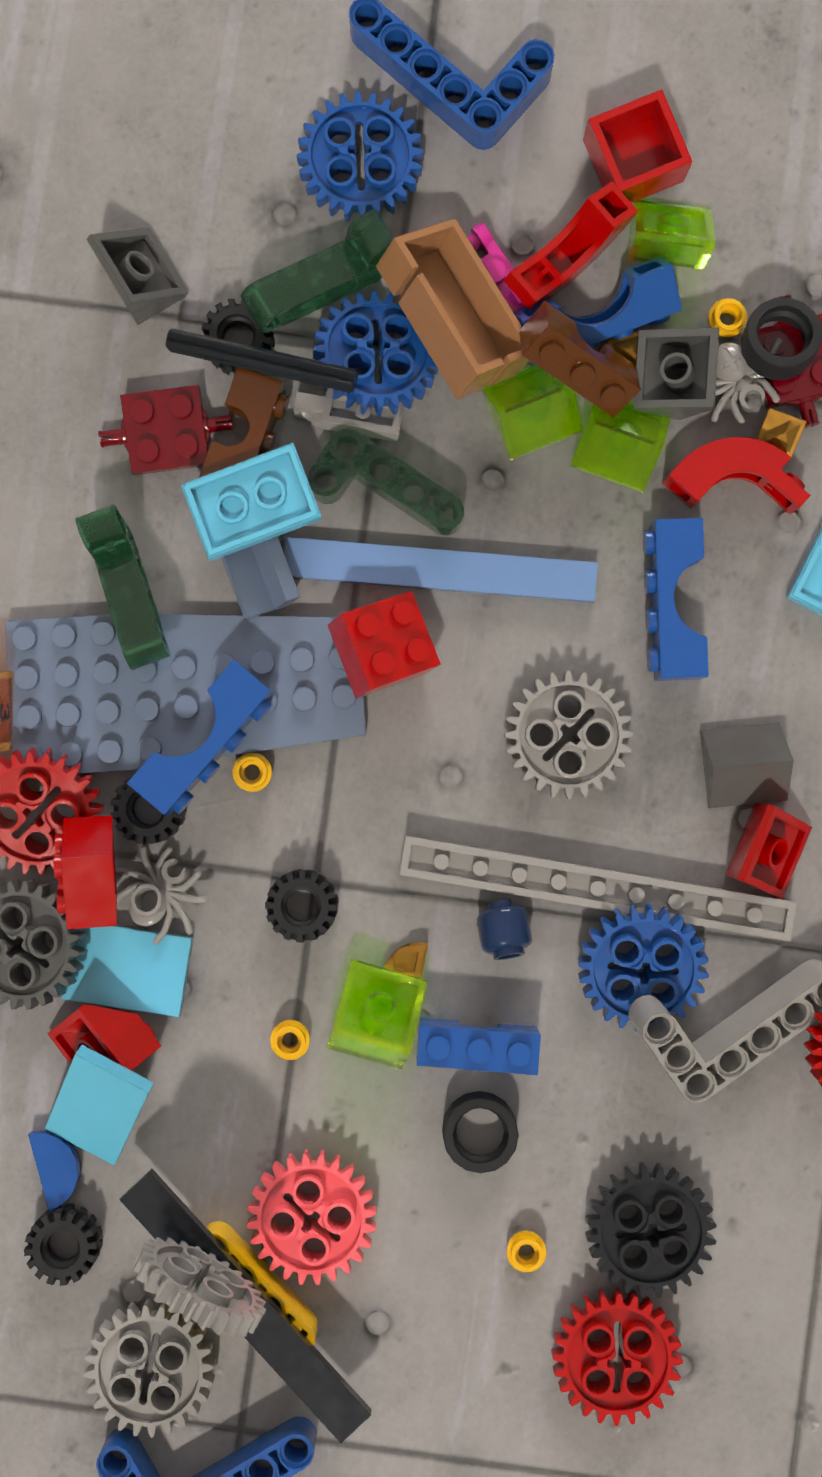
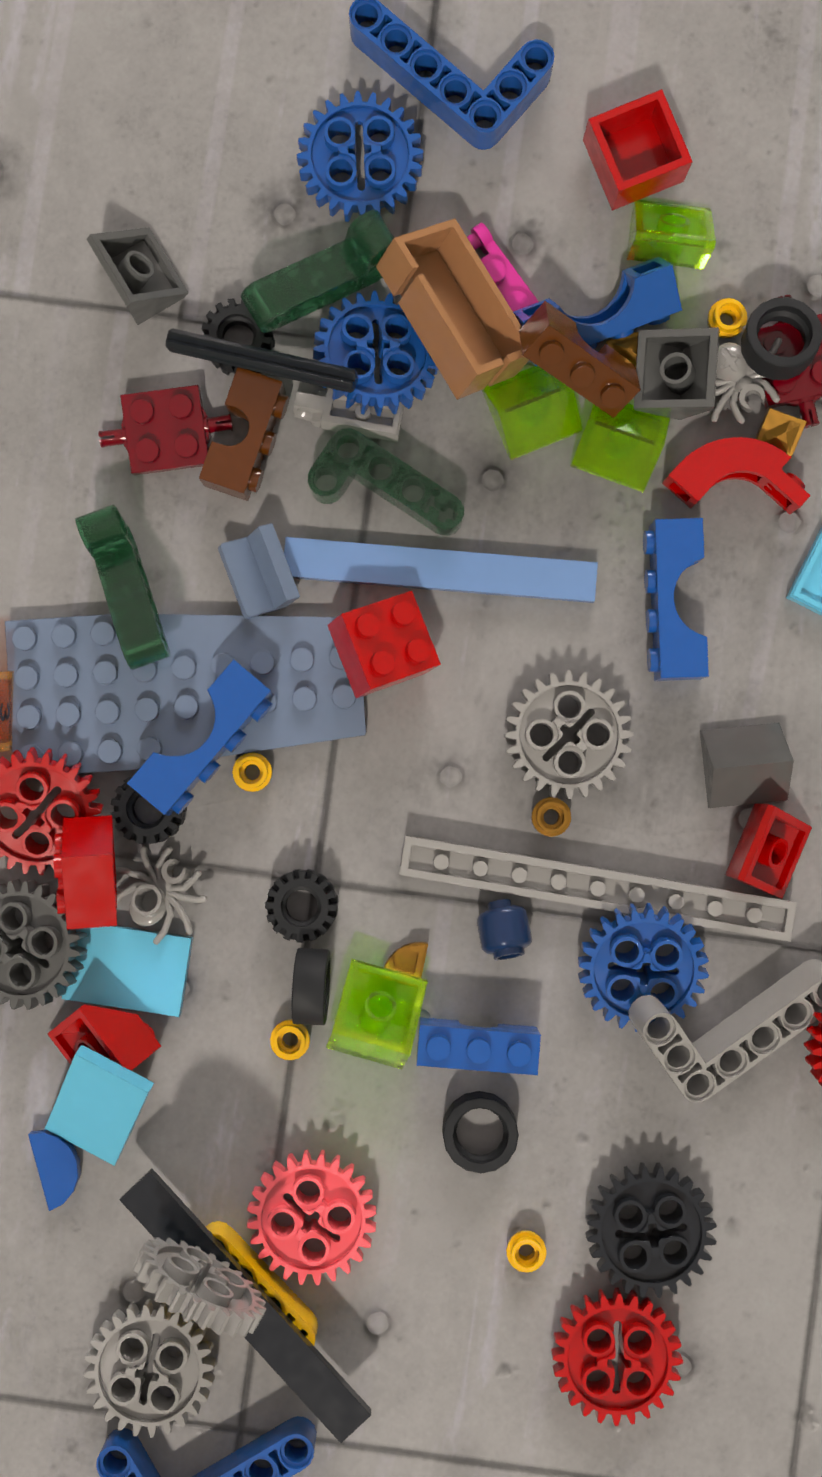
(52, 1265): black tyre -> none
(251, 502): medium azure tile -> none
(311, 986): none -> black tyre
(562, 822): none -> pearl gold plate
(574, 248): red arch -> none

